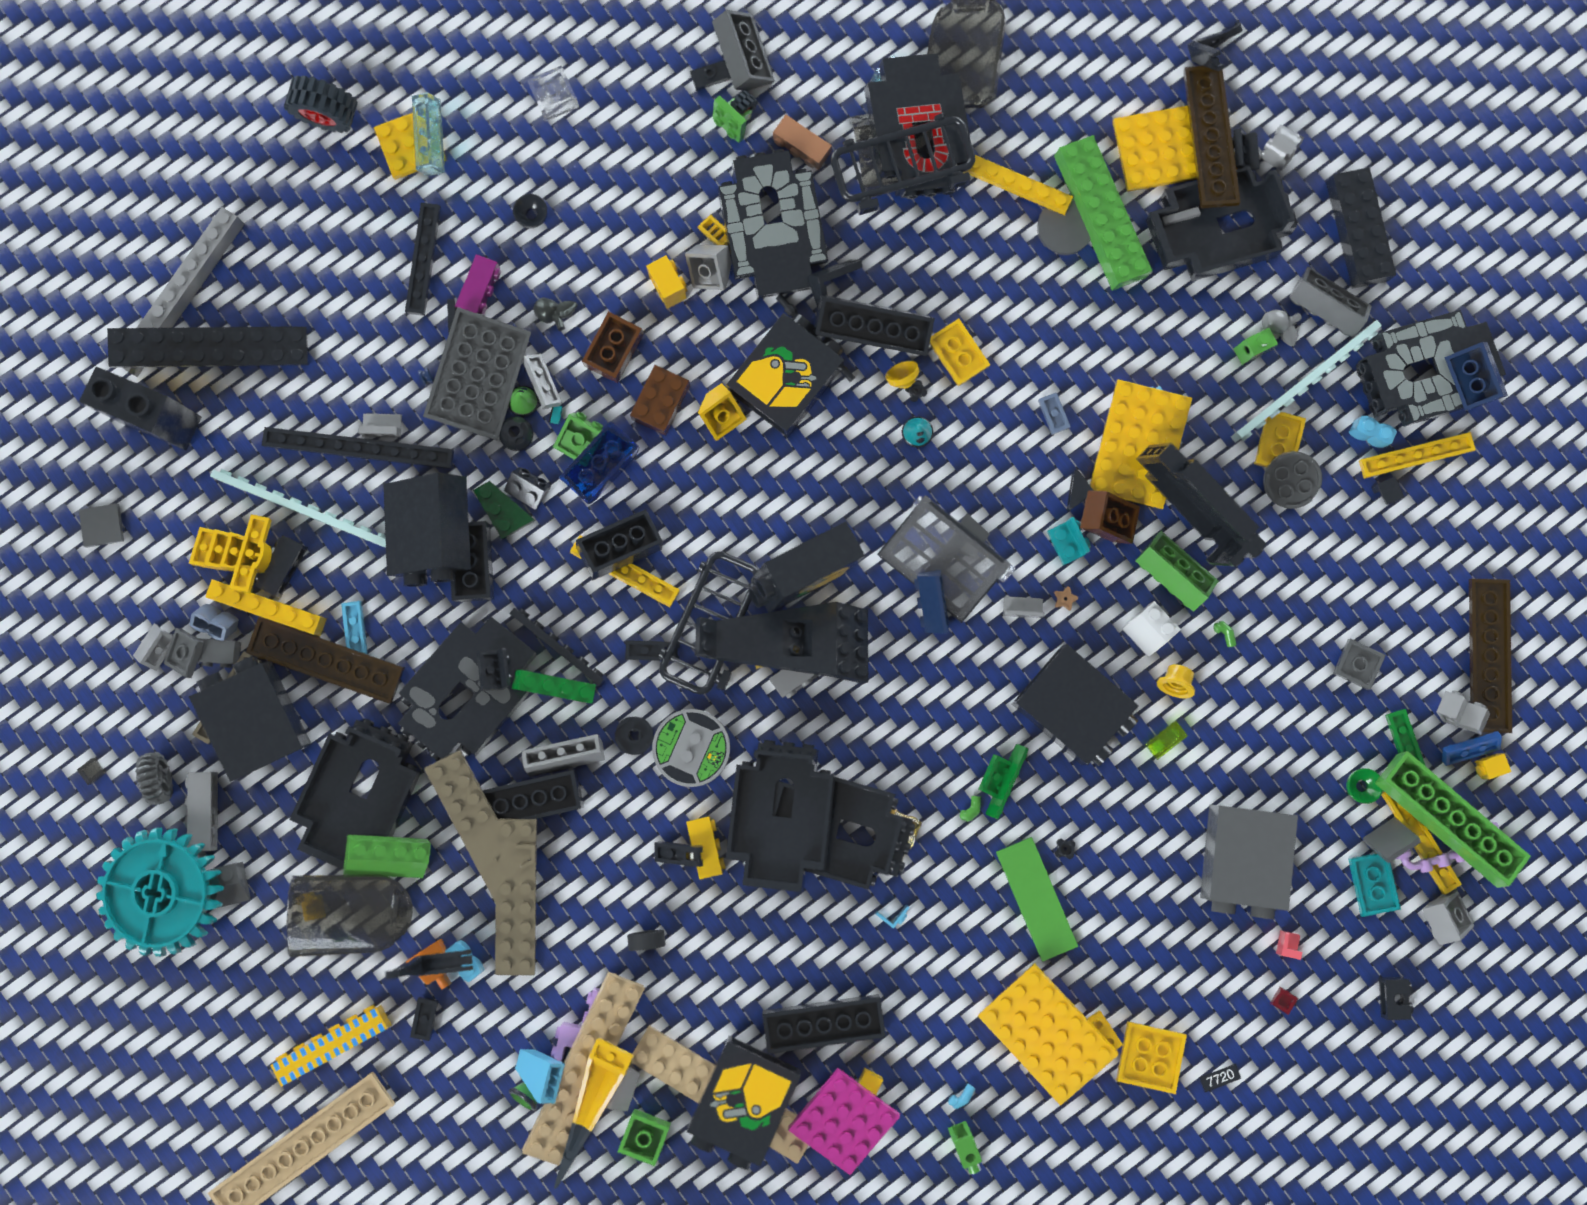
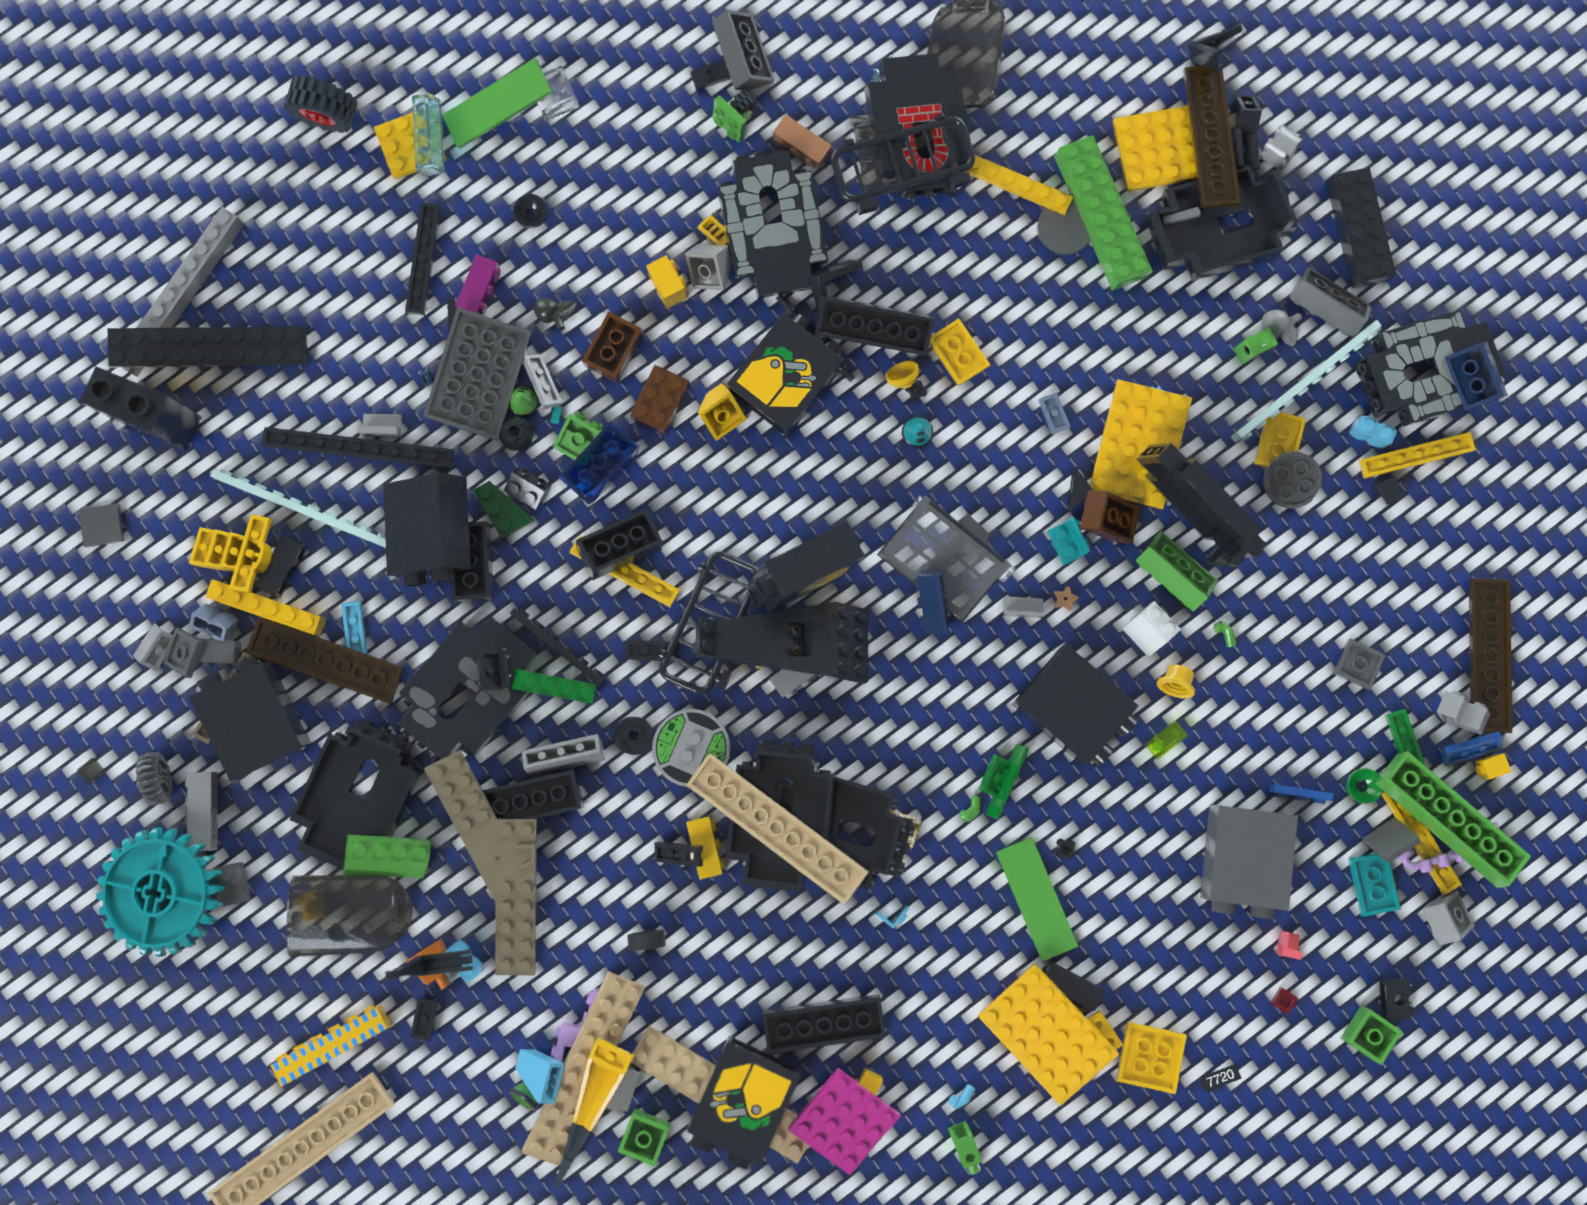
(497, 103): none -> bright green tile
(777, 828): none -> tan plate
(1074, 986): none -> black brick
(1247, 113): none -> black slope
(1301, 794): none -> blue plate
(1371, 1035): none -> bright green brick

